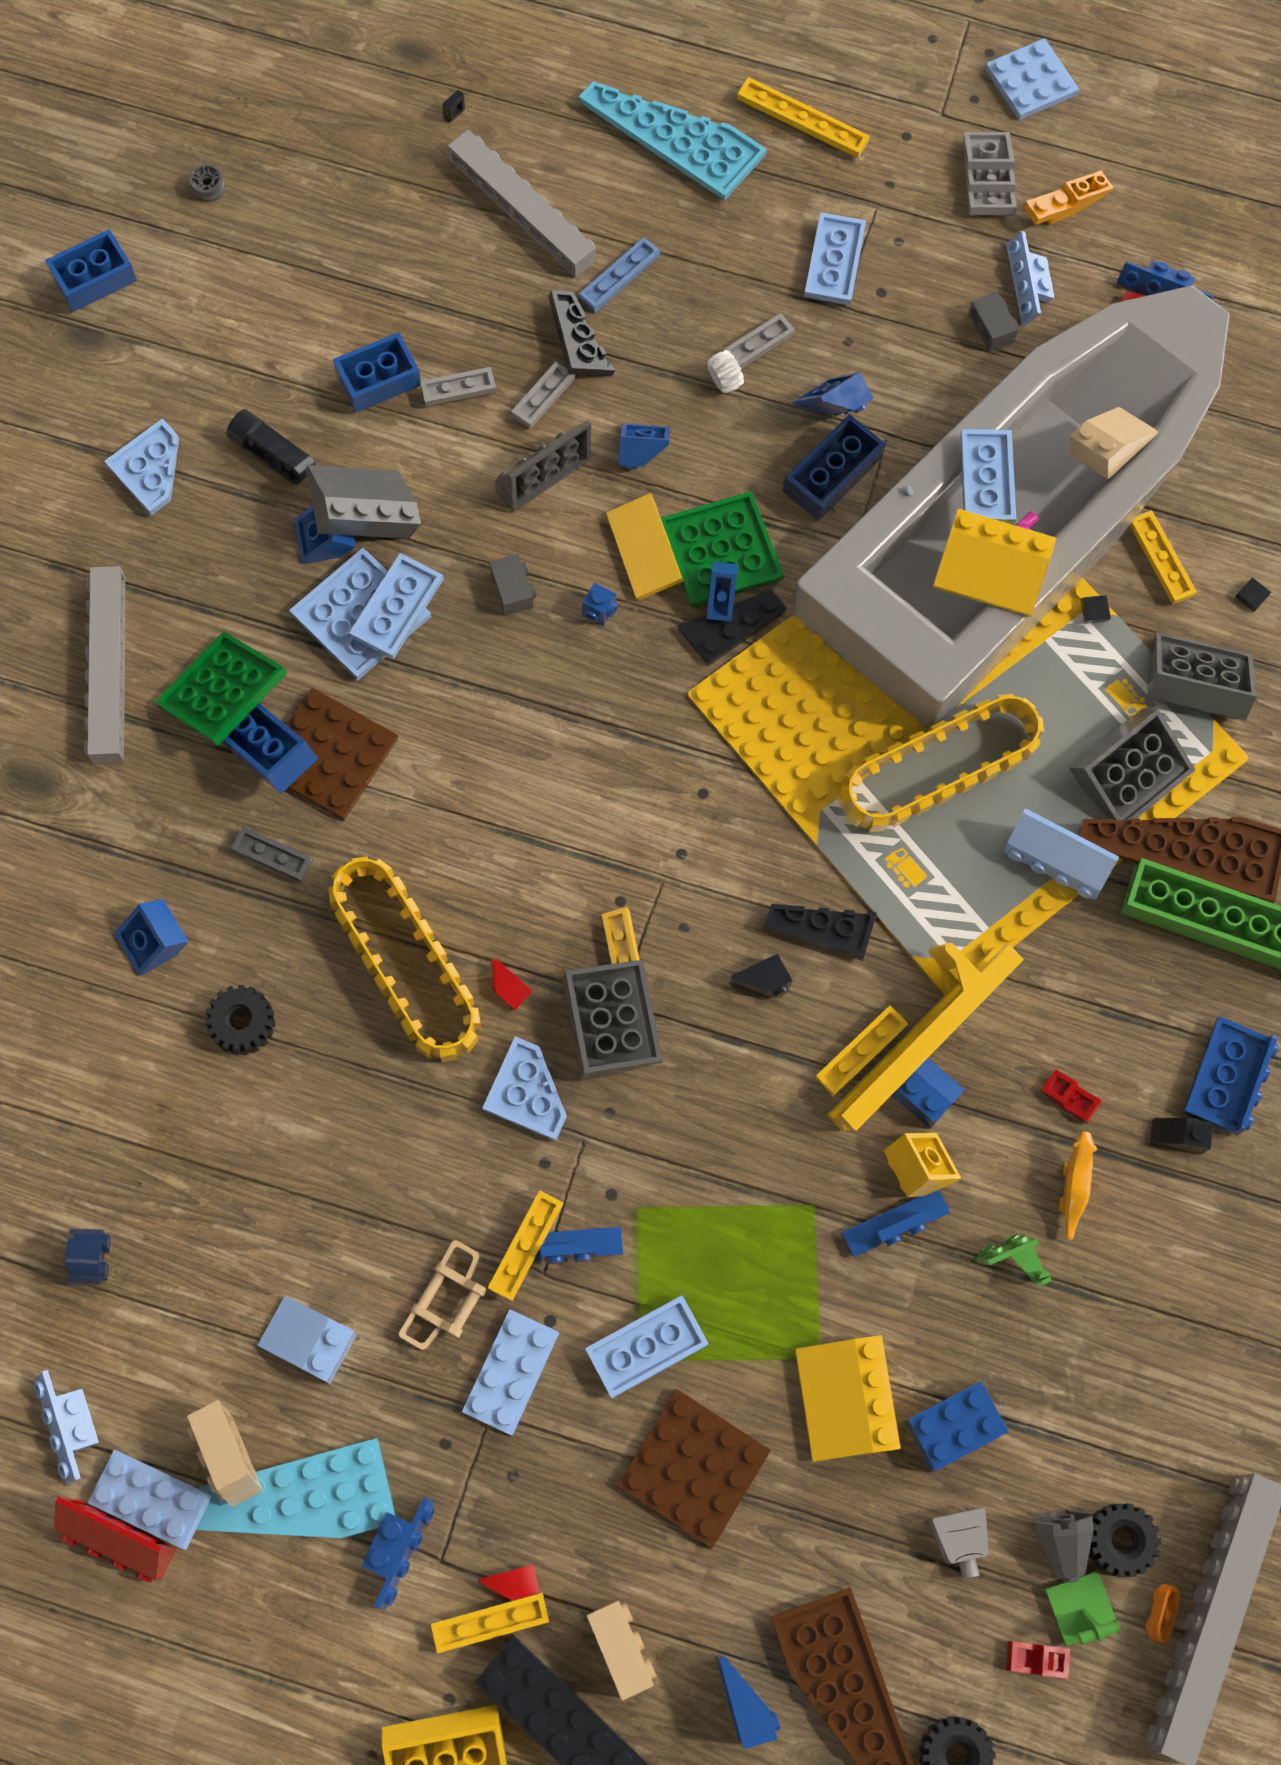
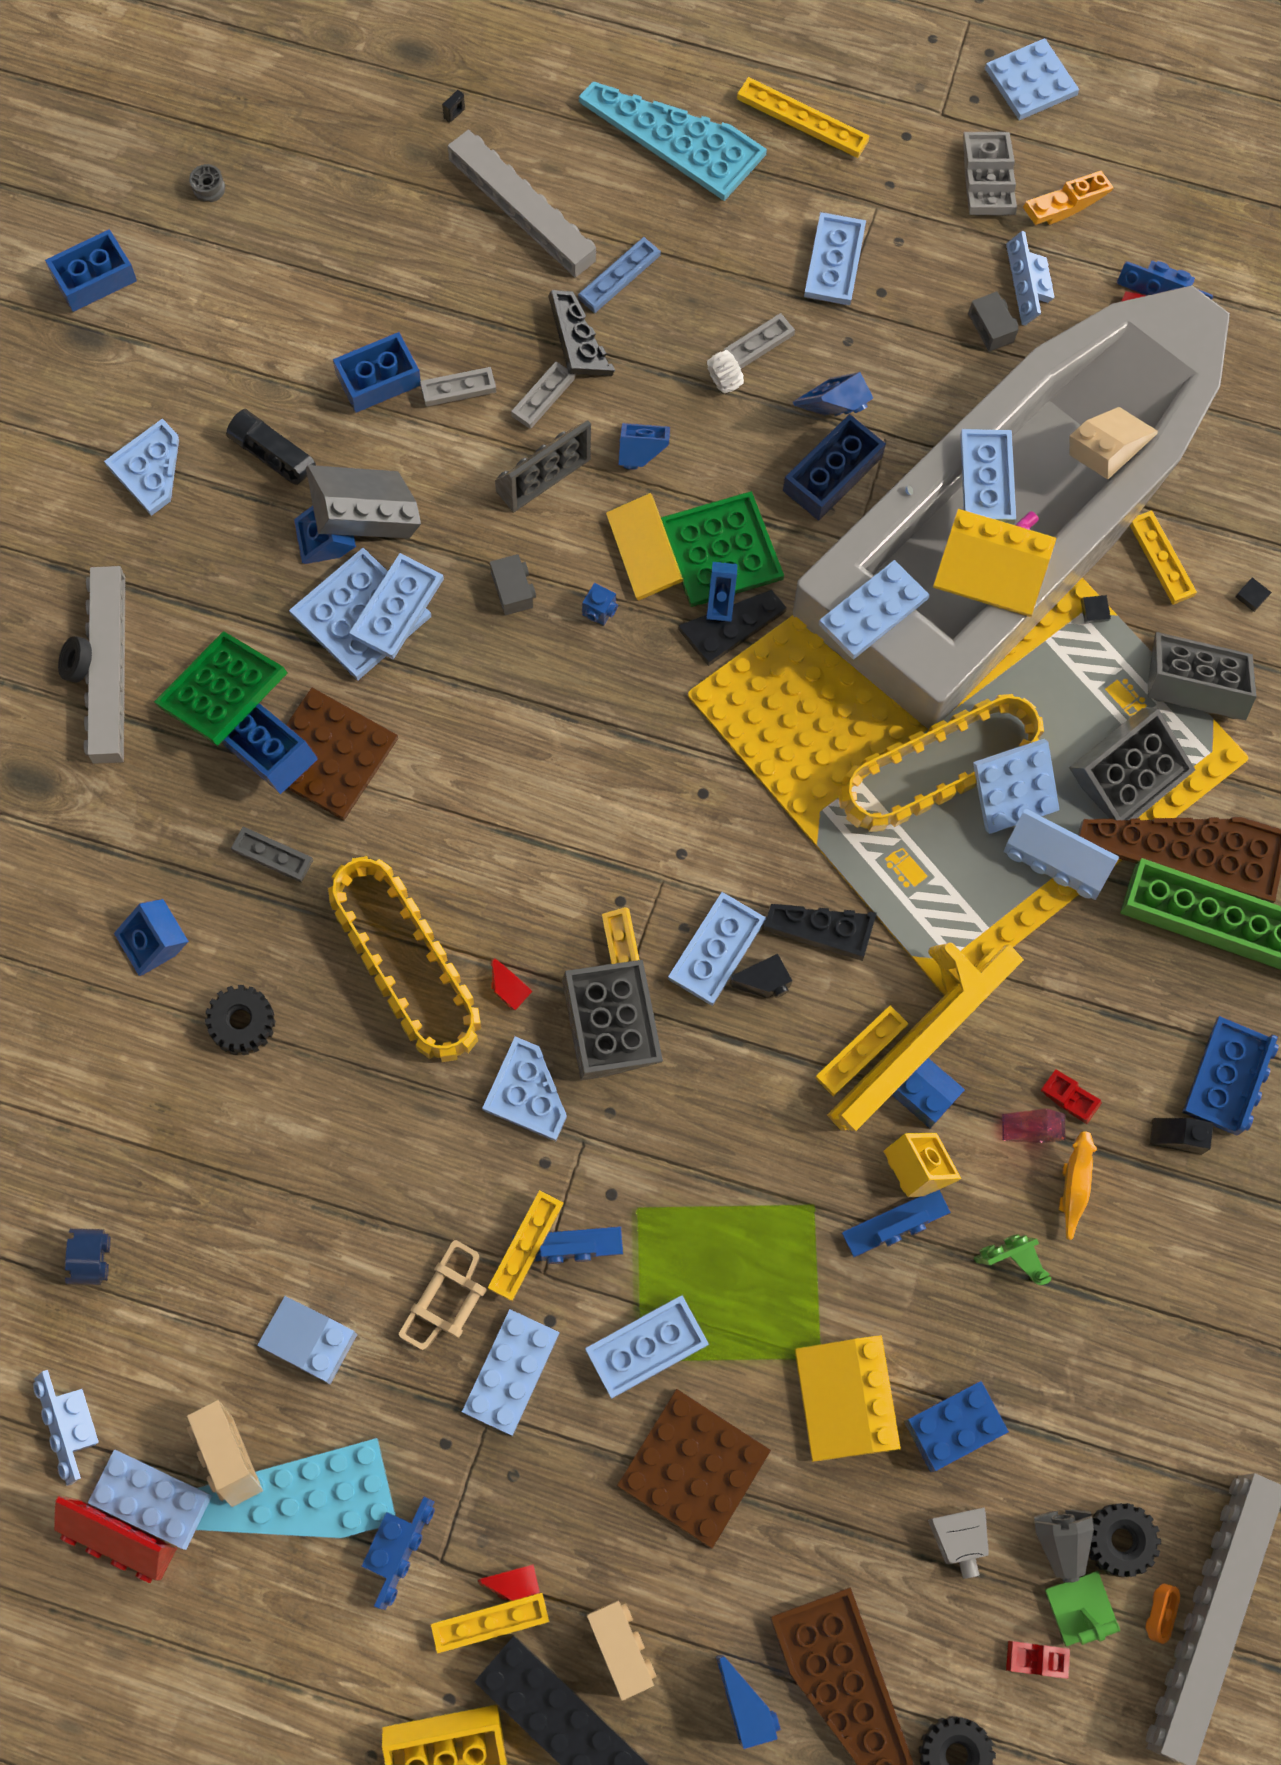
(74, 659): none -> black tyre
(717, 948): none -> light blue plate
(873, 609): none -> light blue plate
(1016, 782): none -> light blue plate
(1034, 1126): none -> clear pink slope

